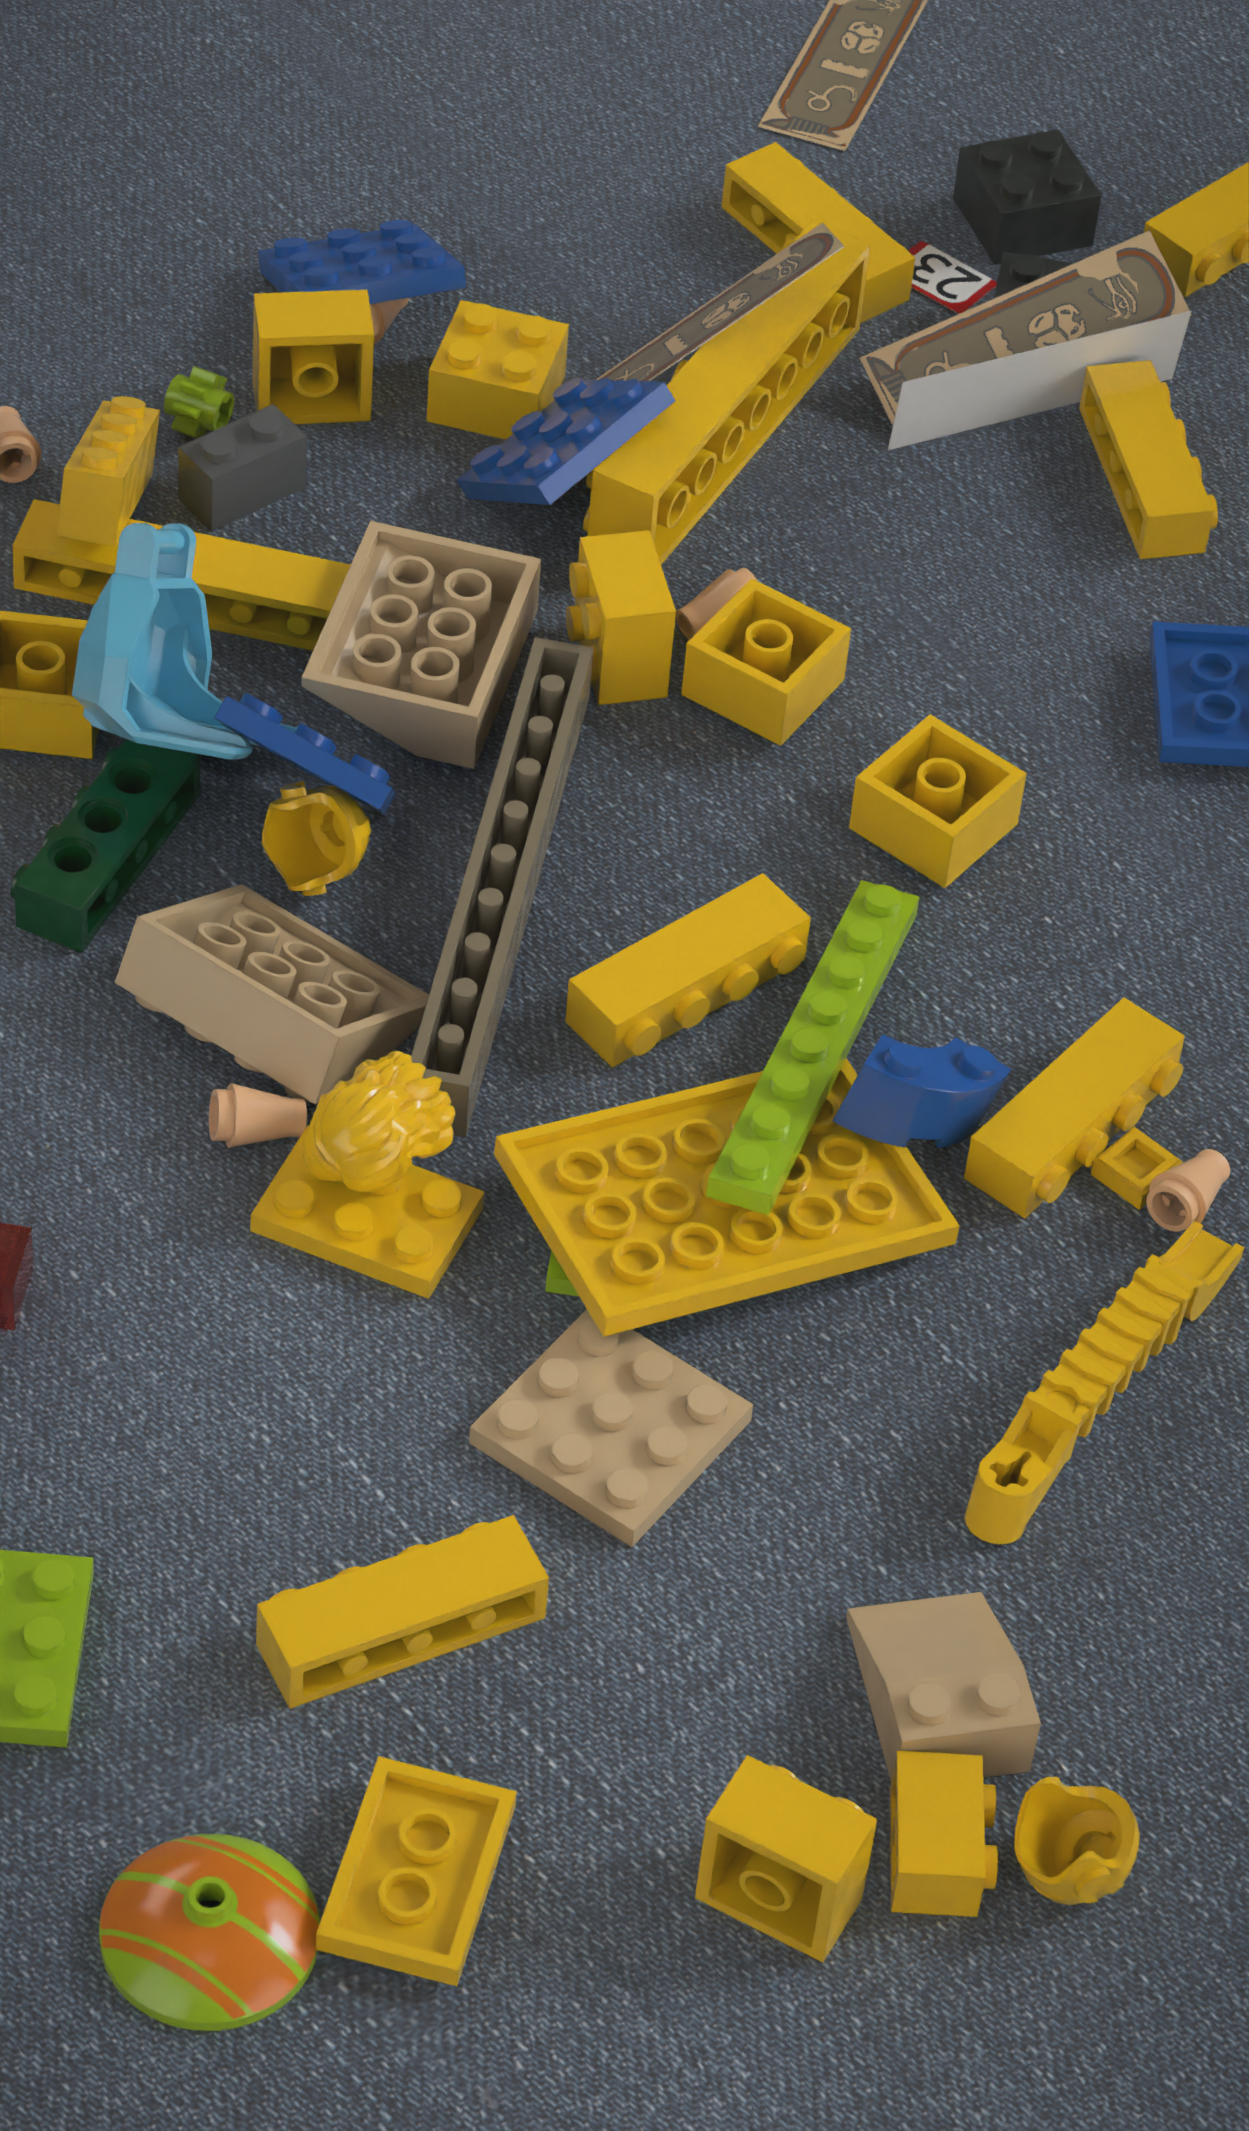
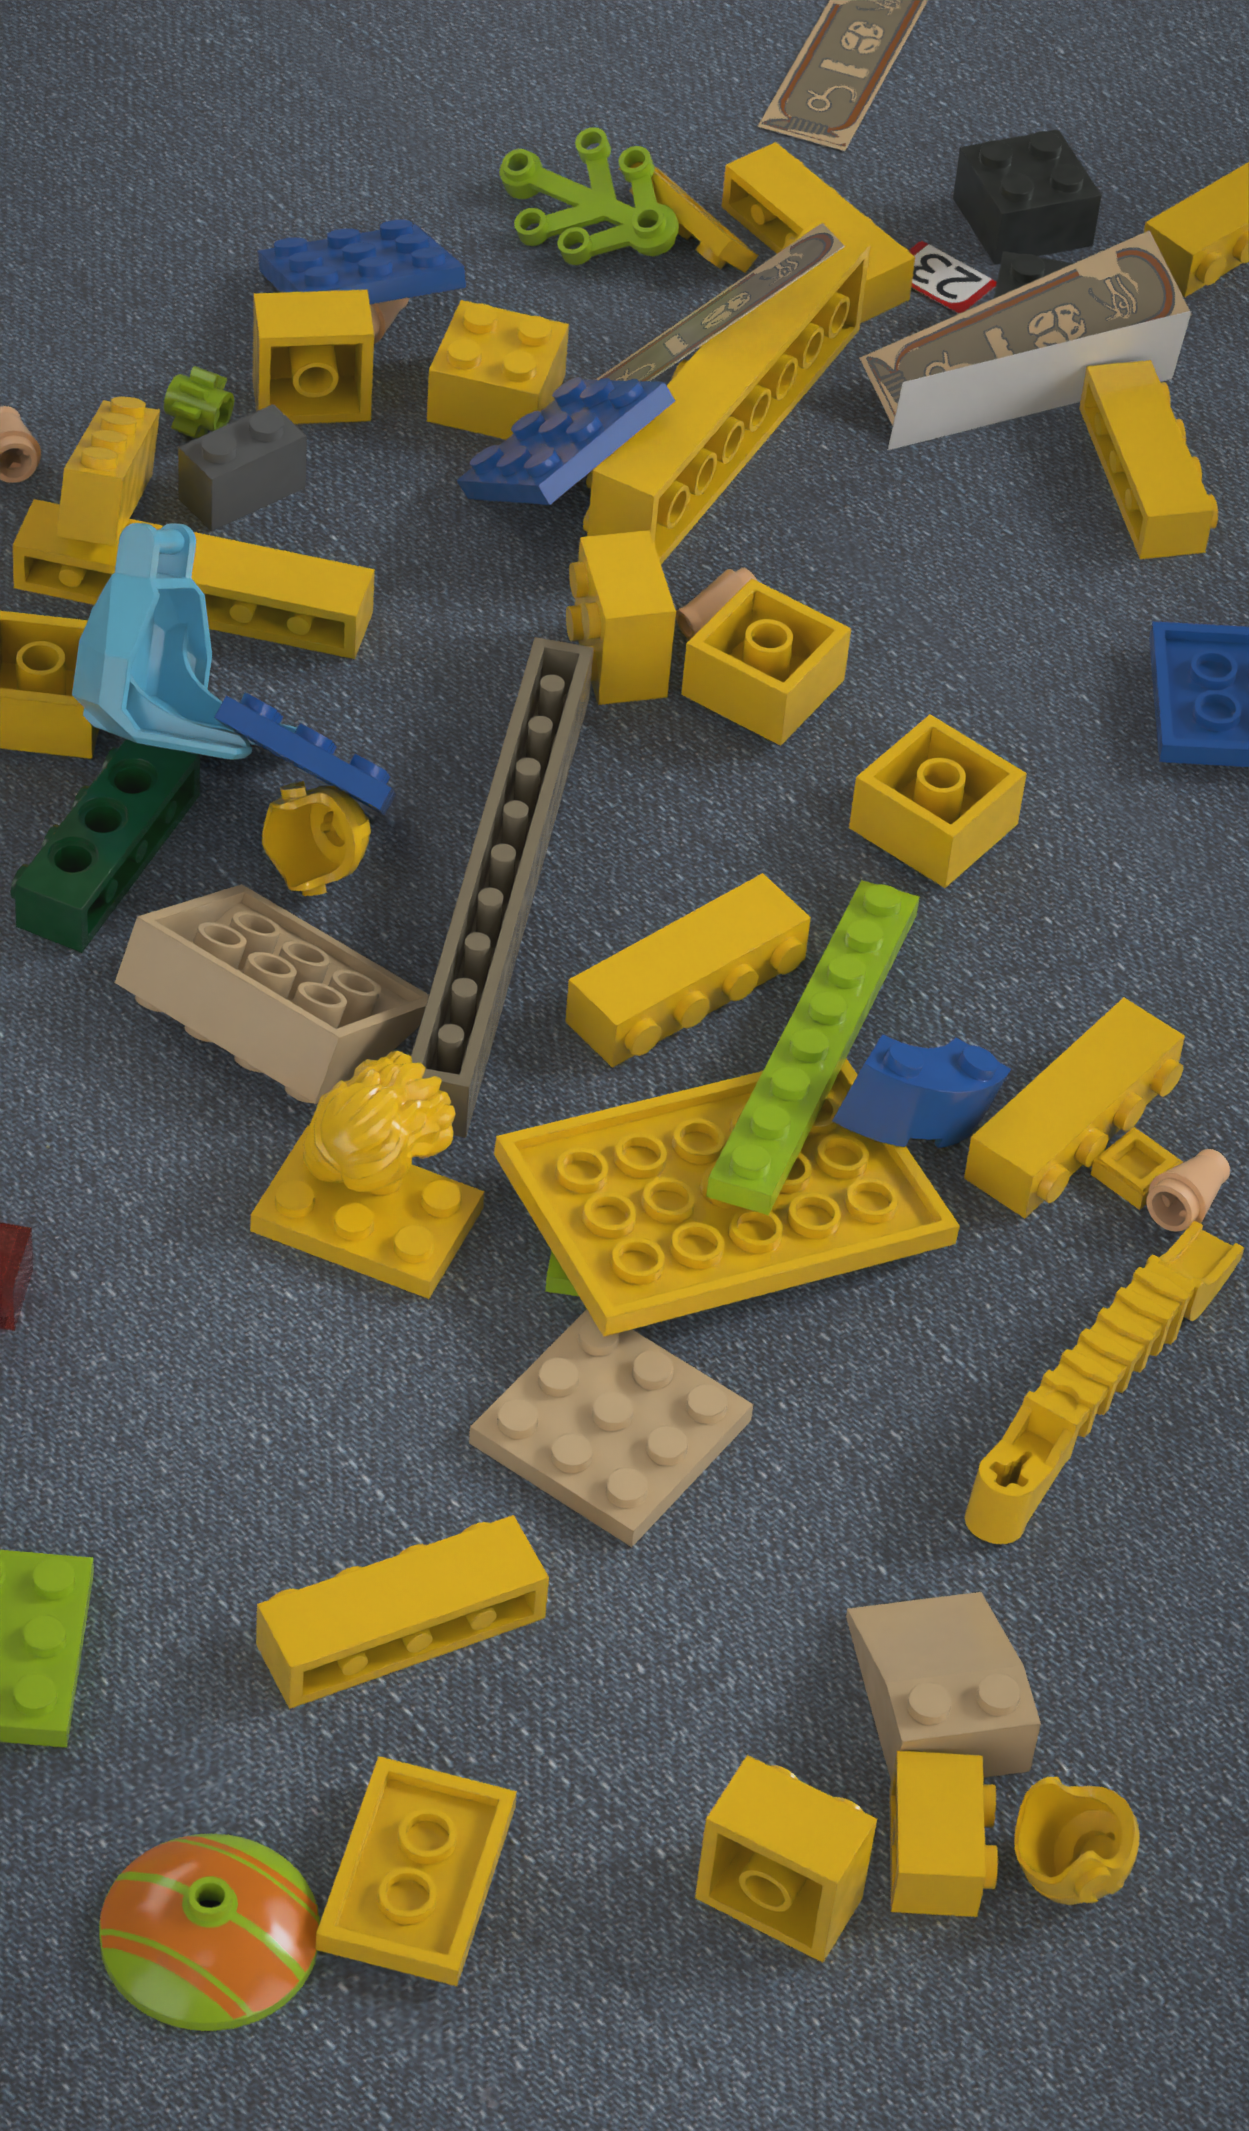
(254, 1116): light nougat cone -> none
(425, 639): tan slope -> none
(525, 177): none -> lime plant
(717, 242): none -> yellow plate

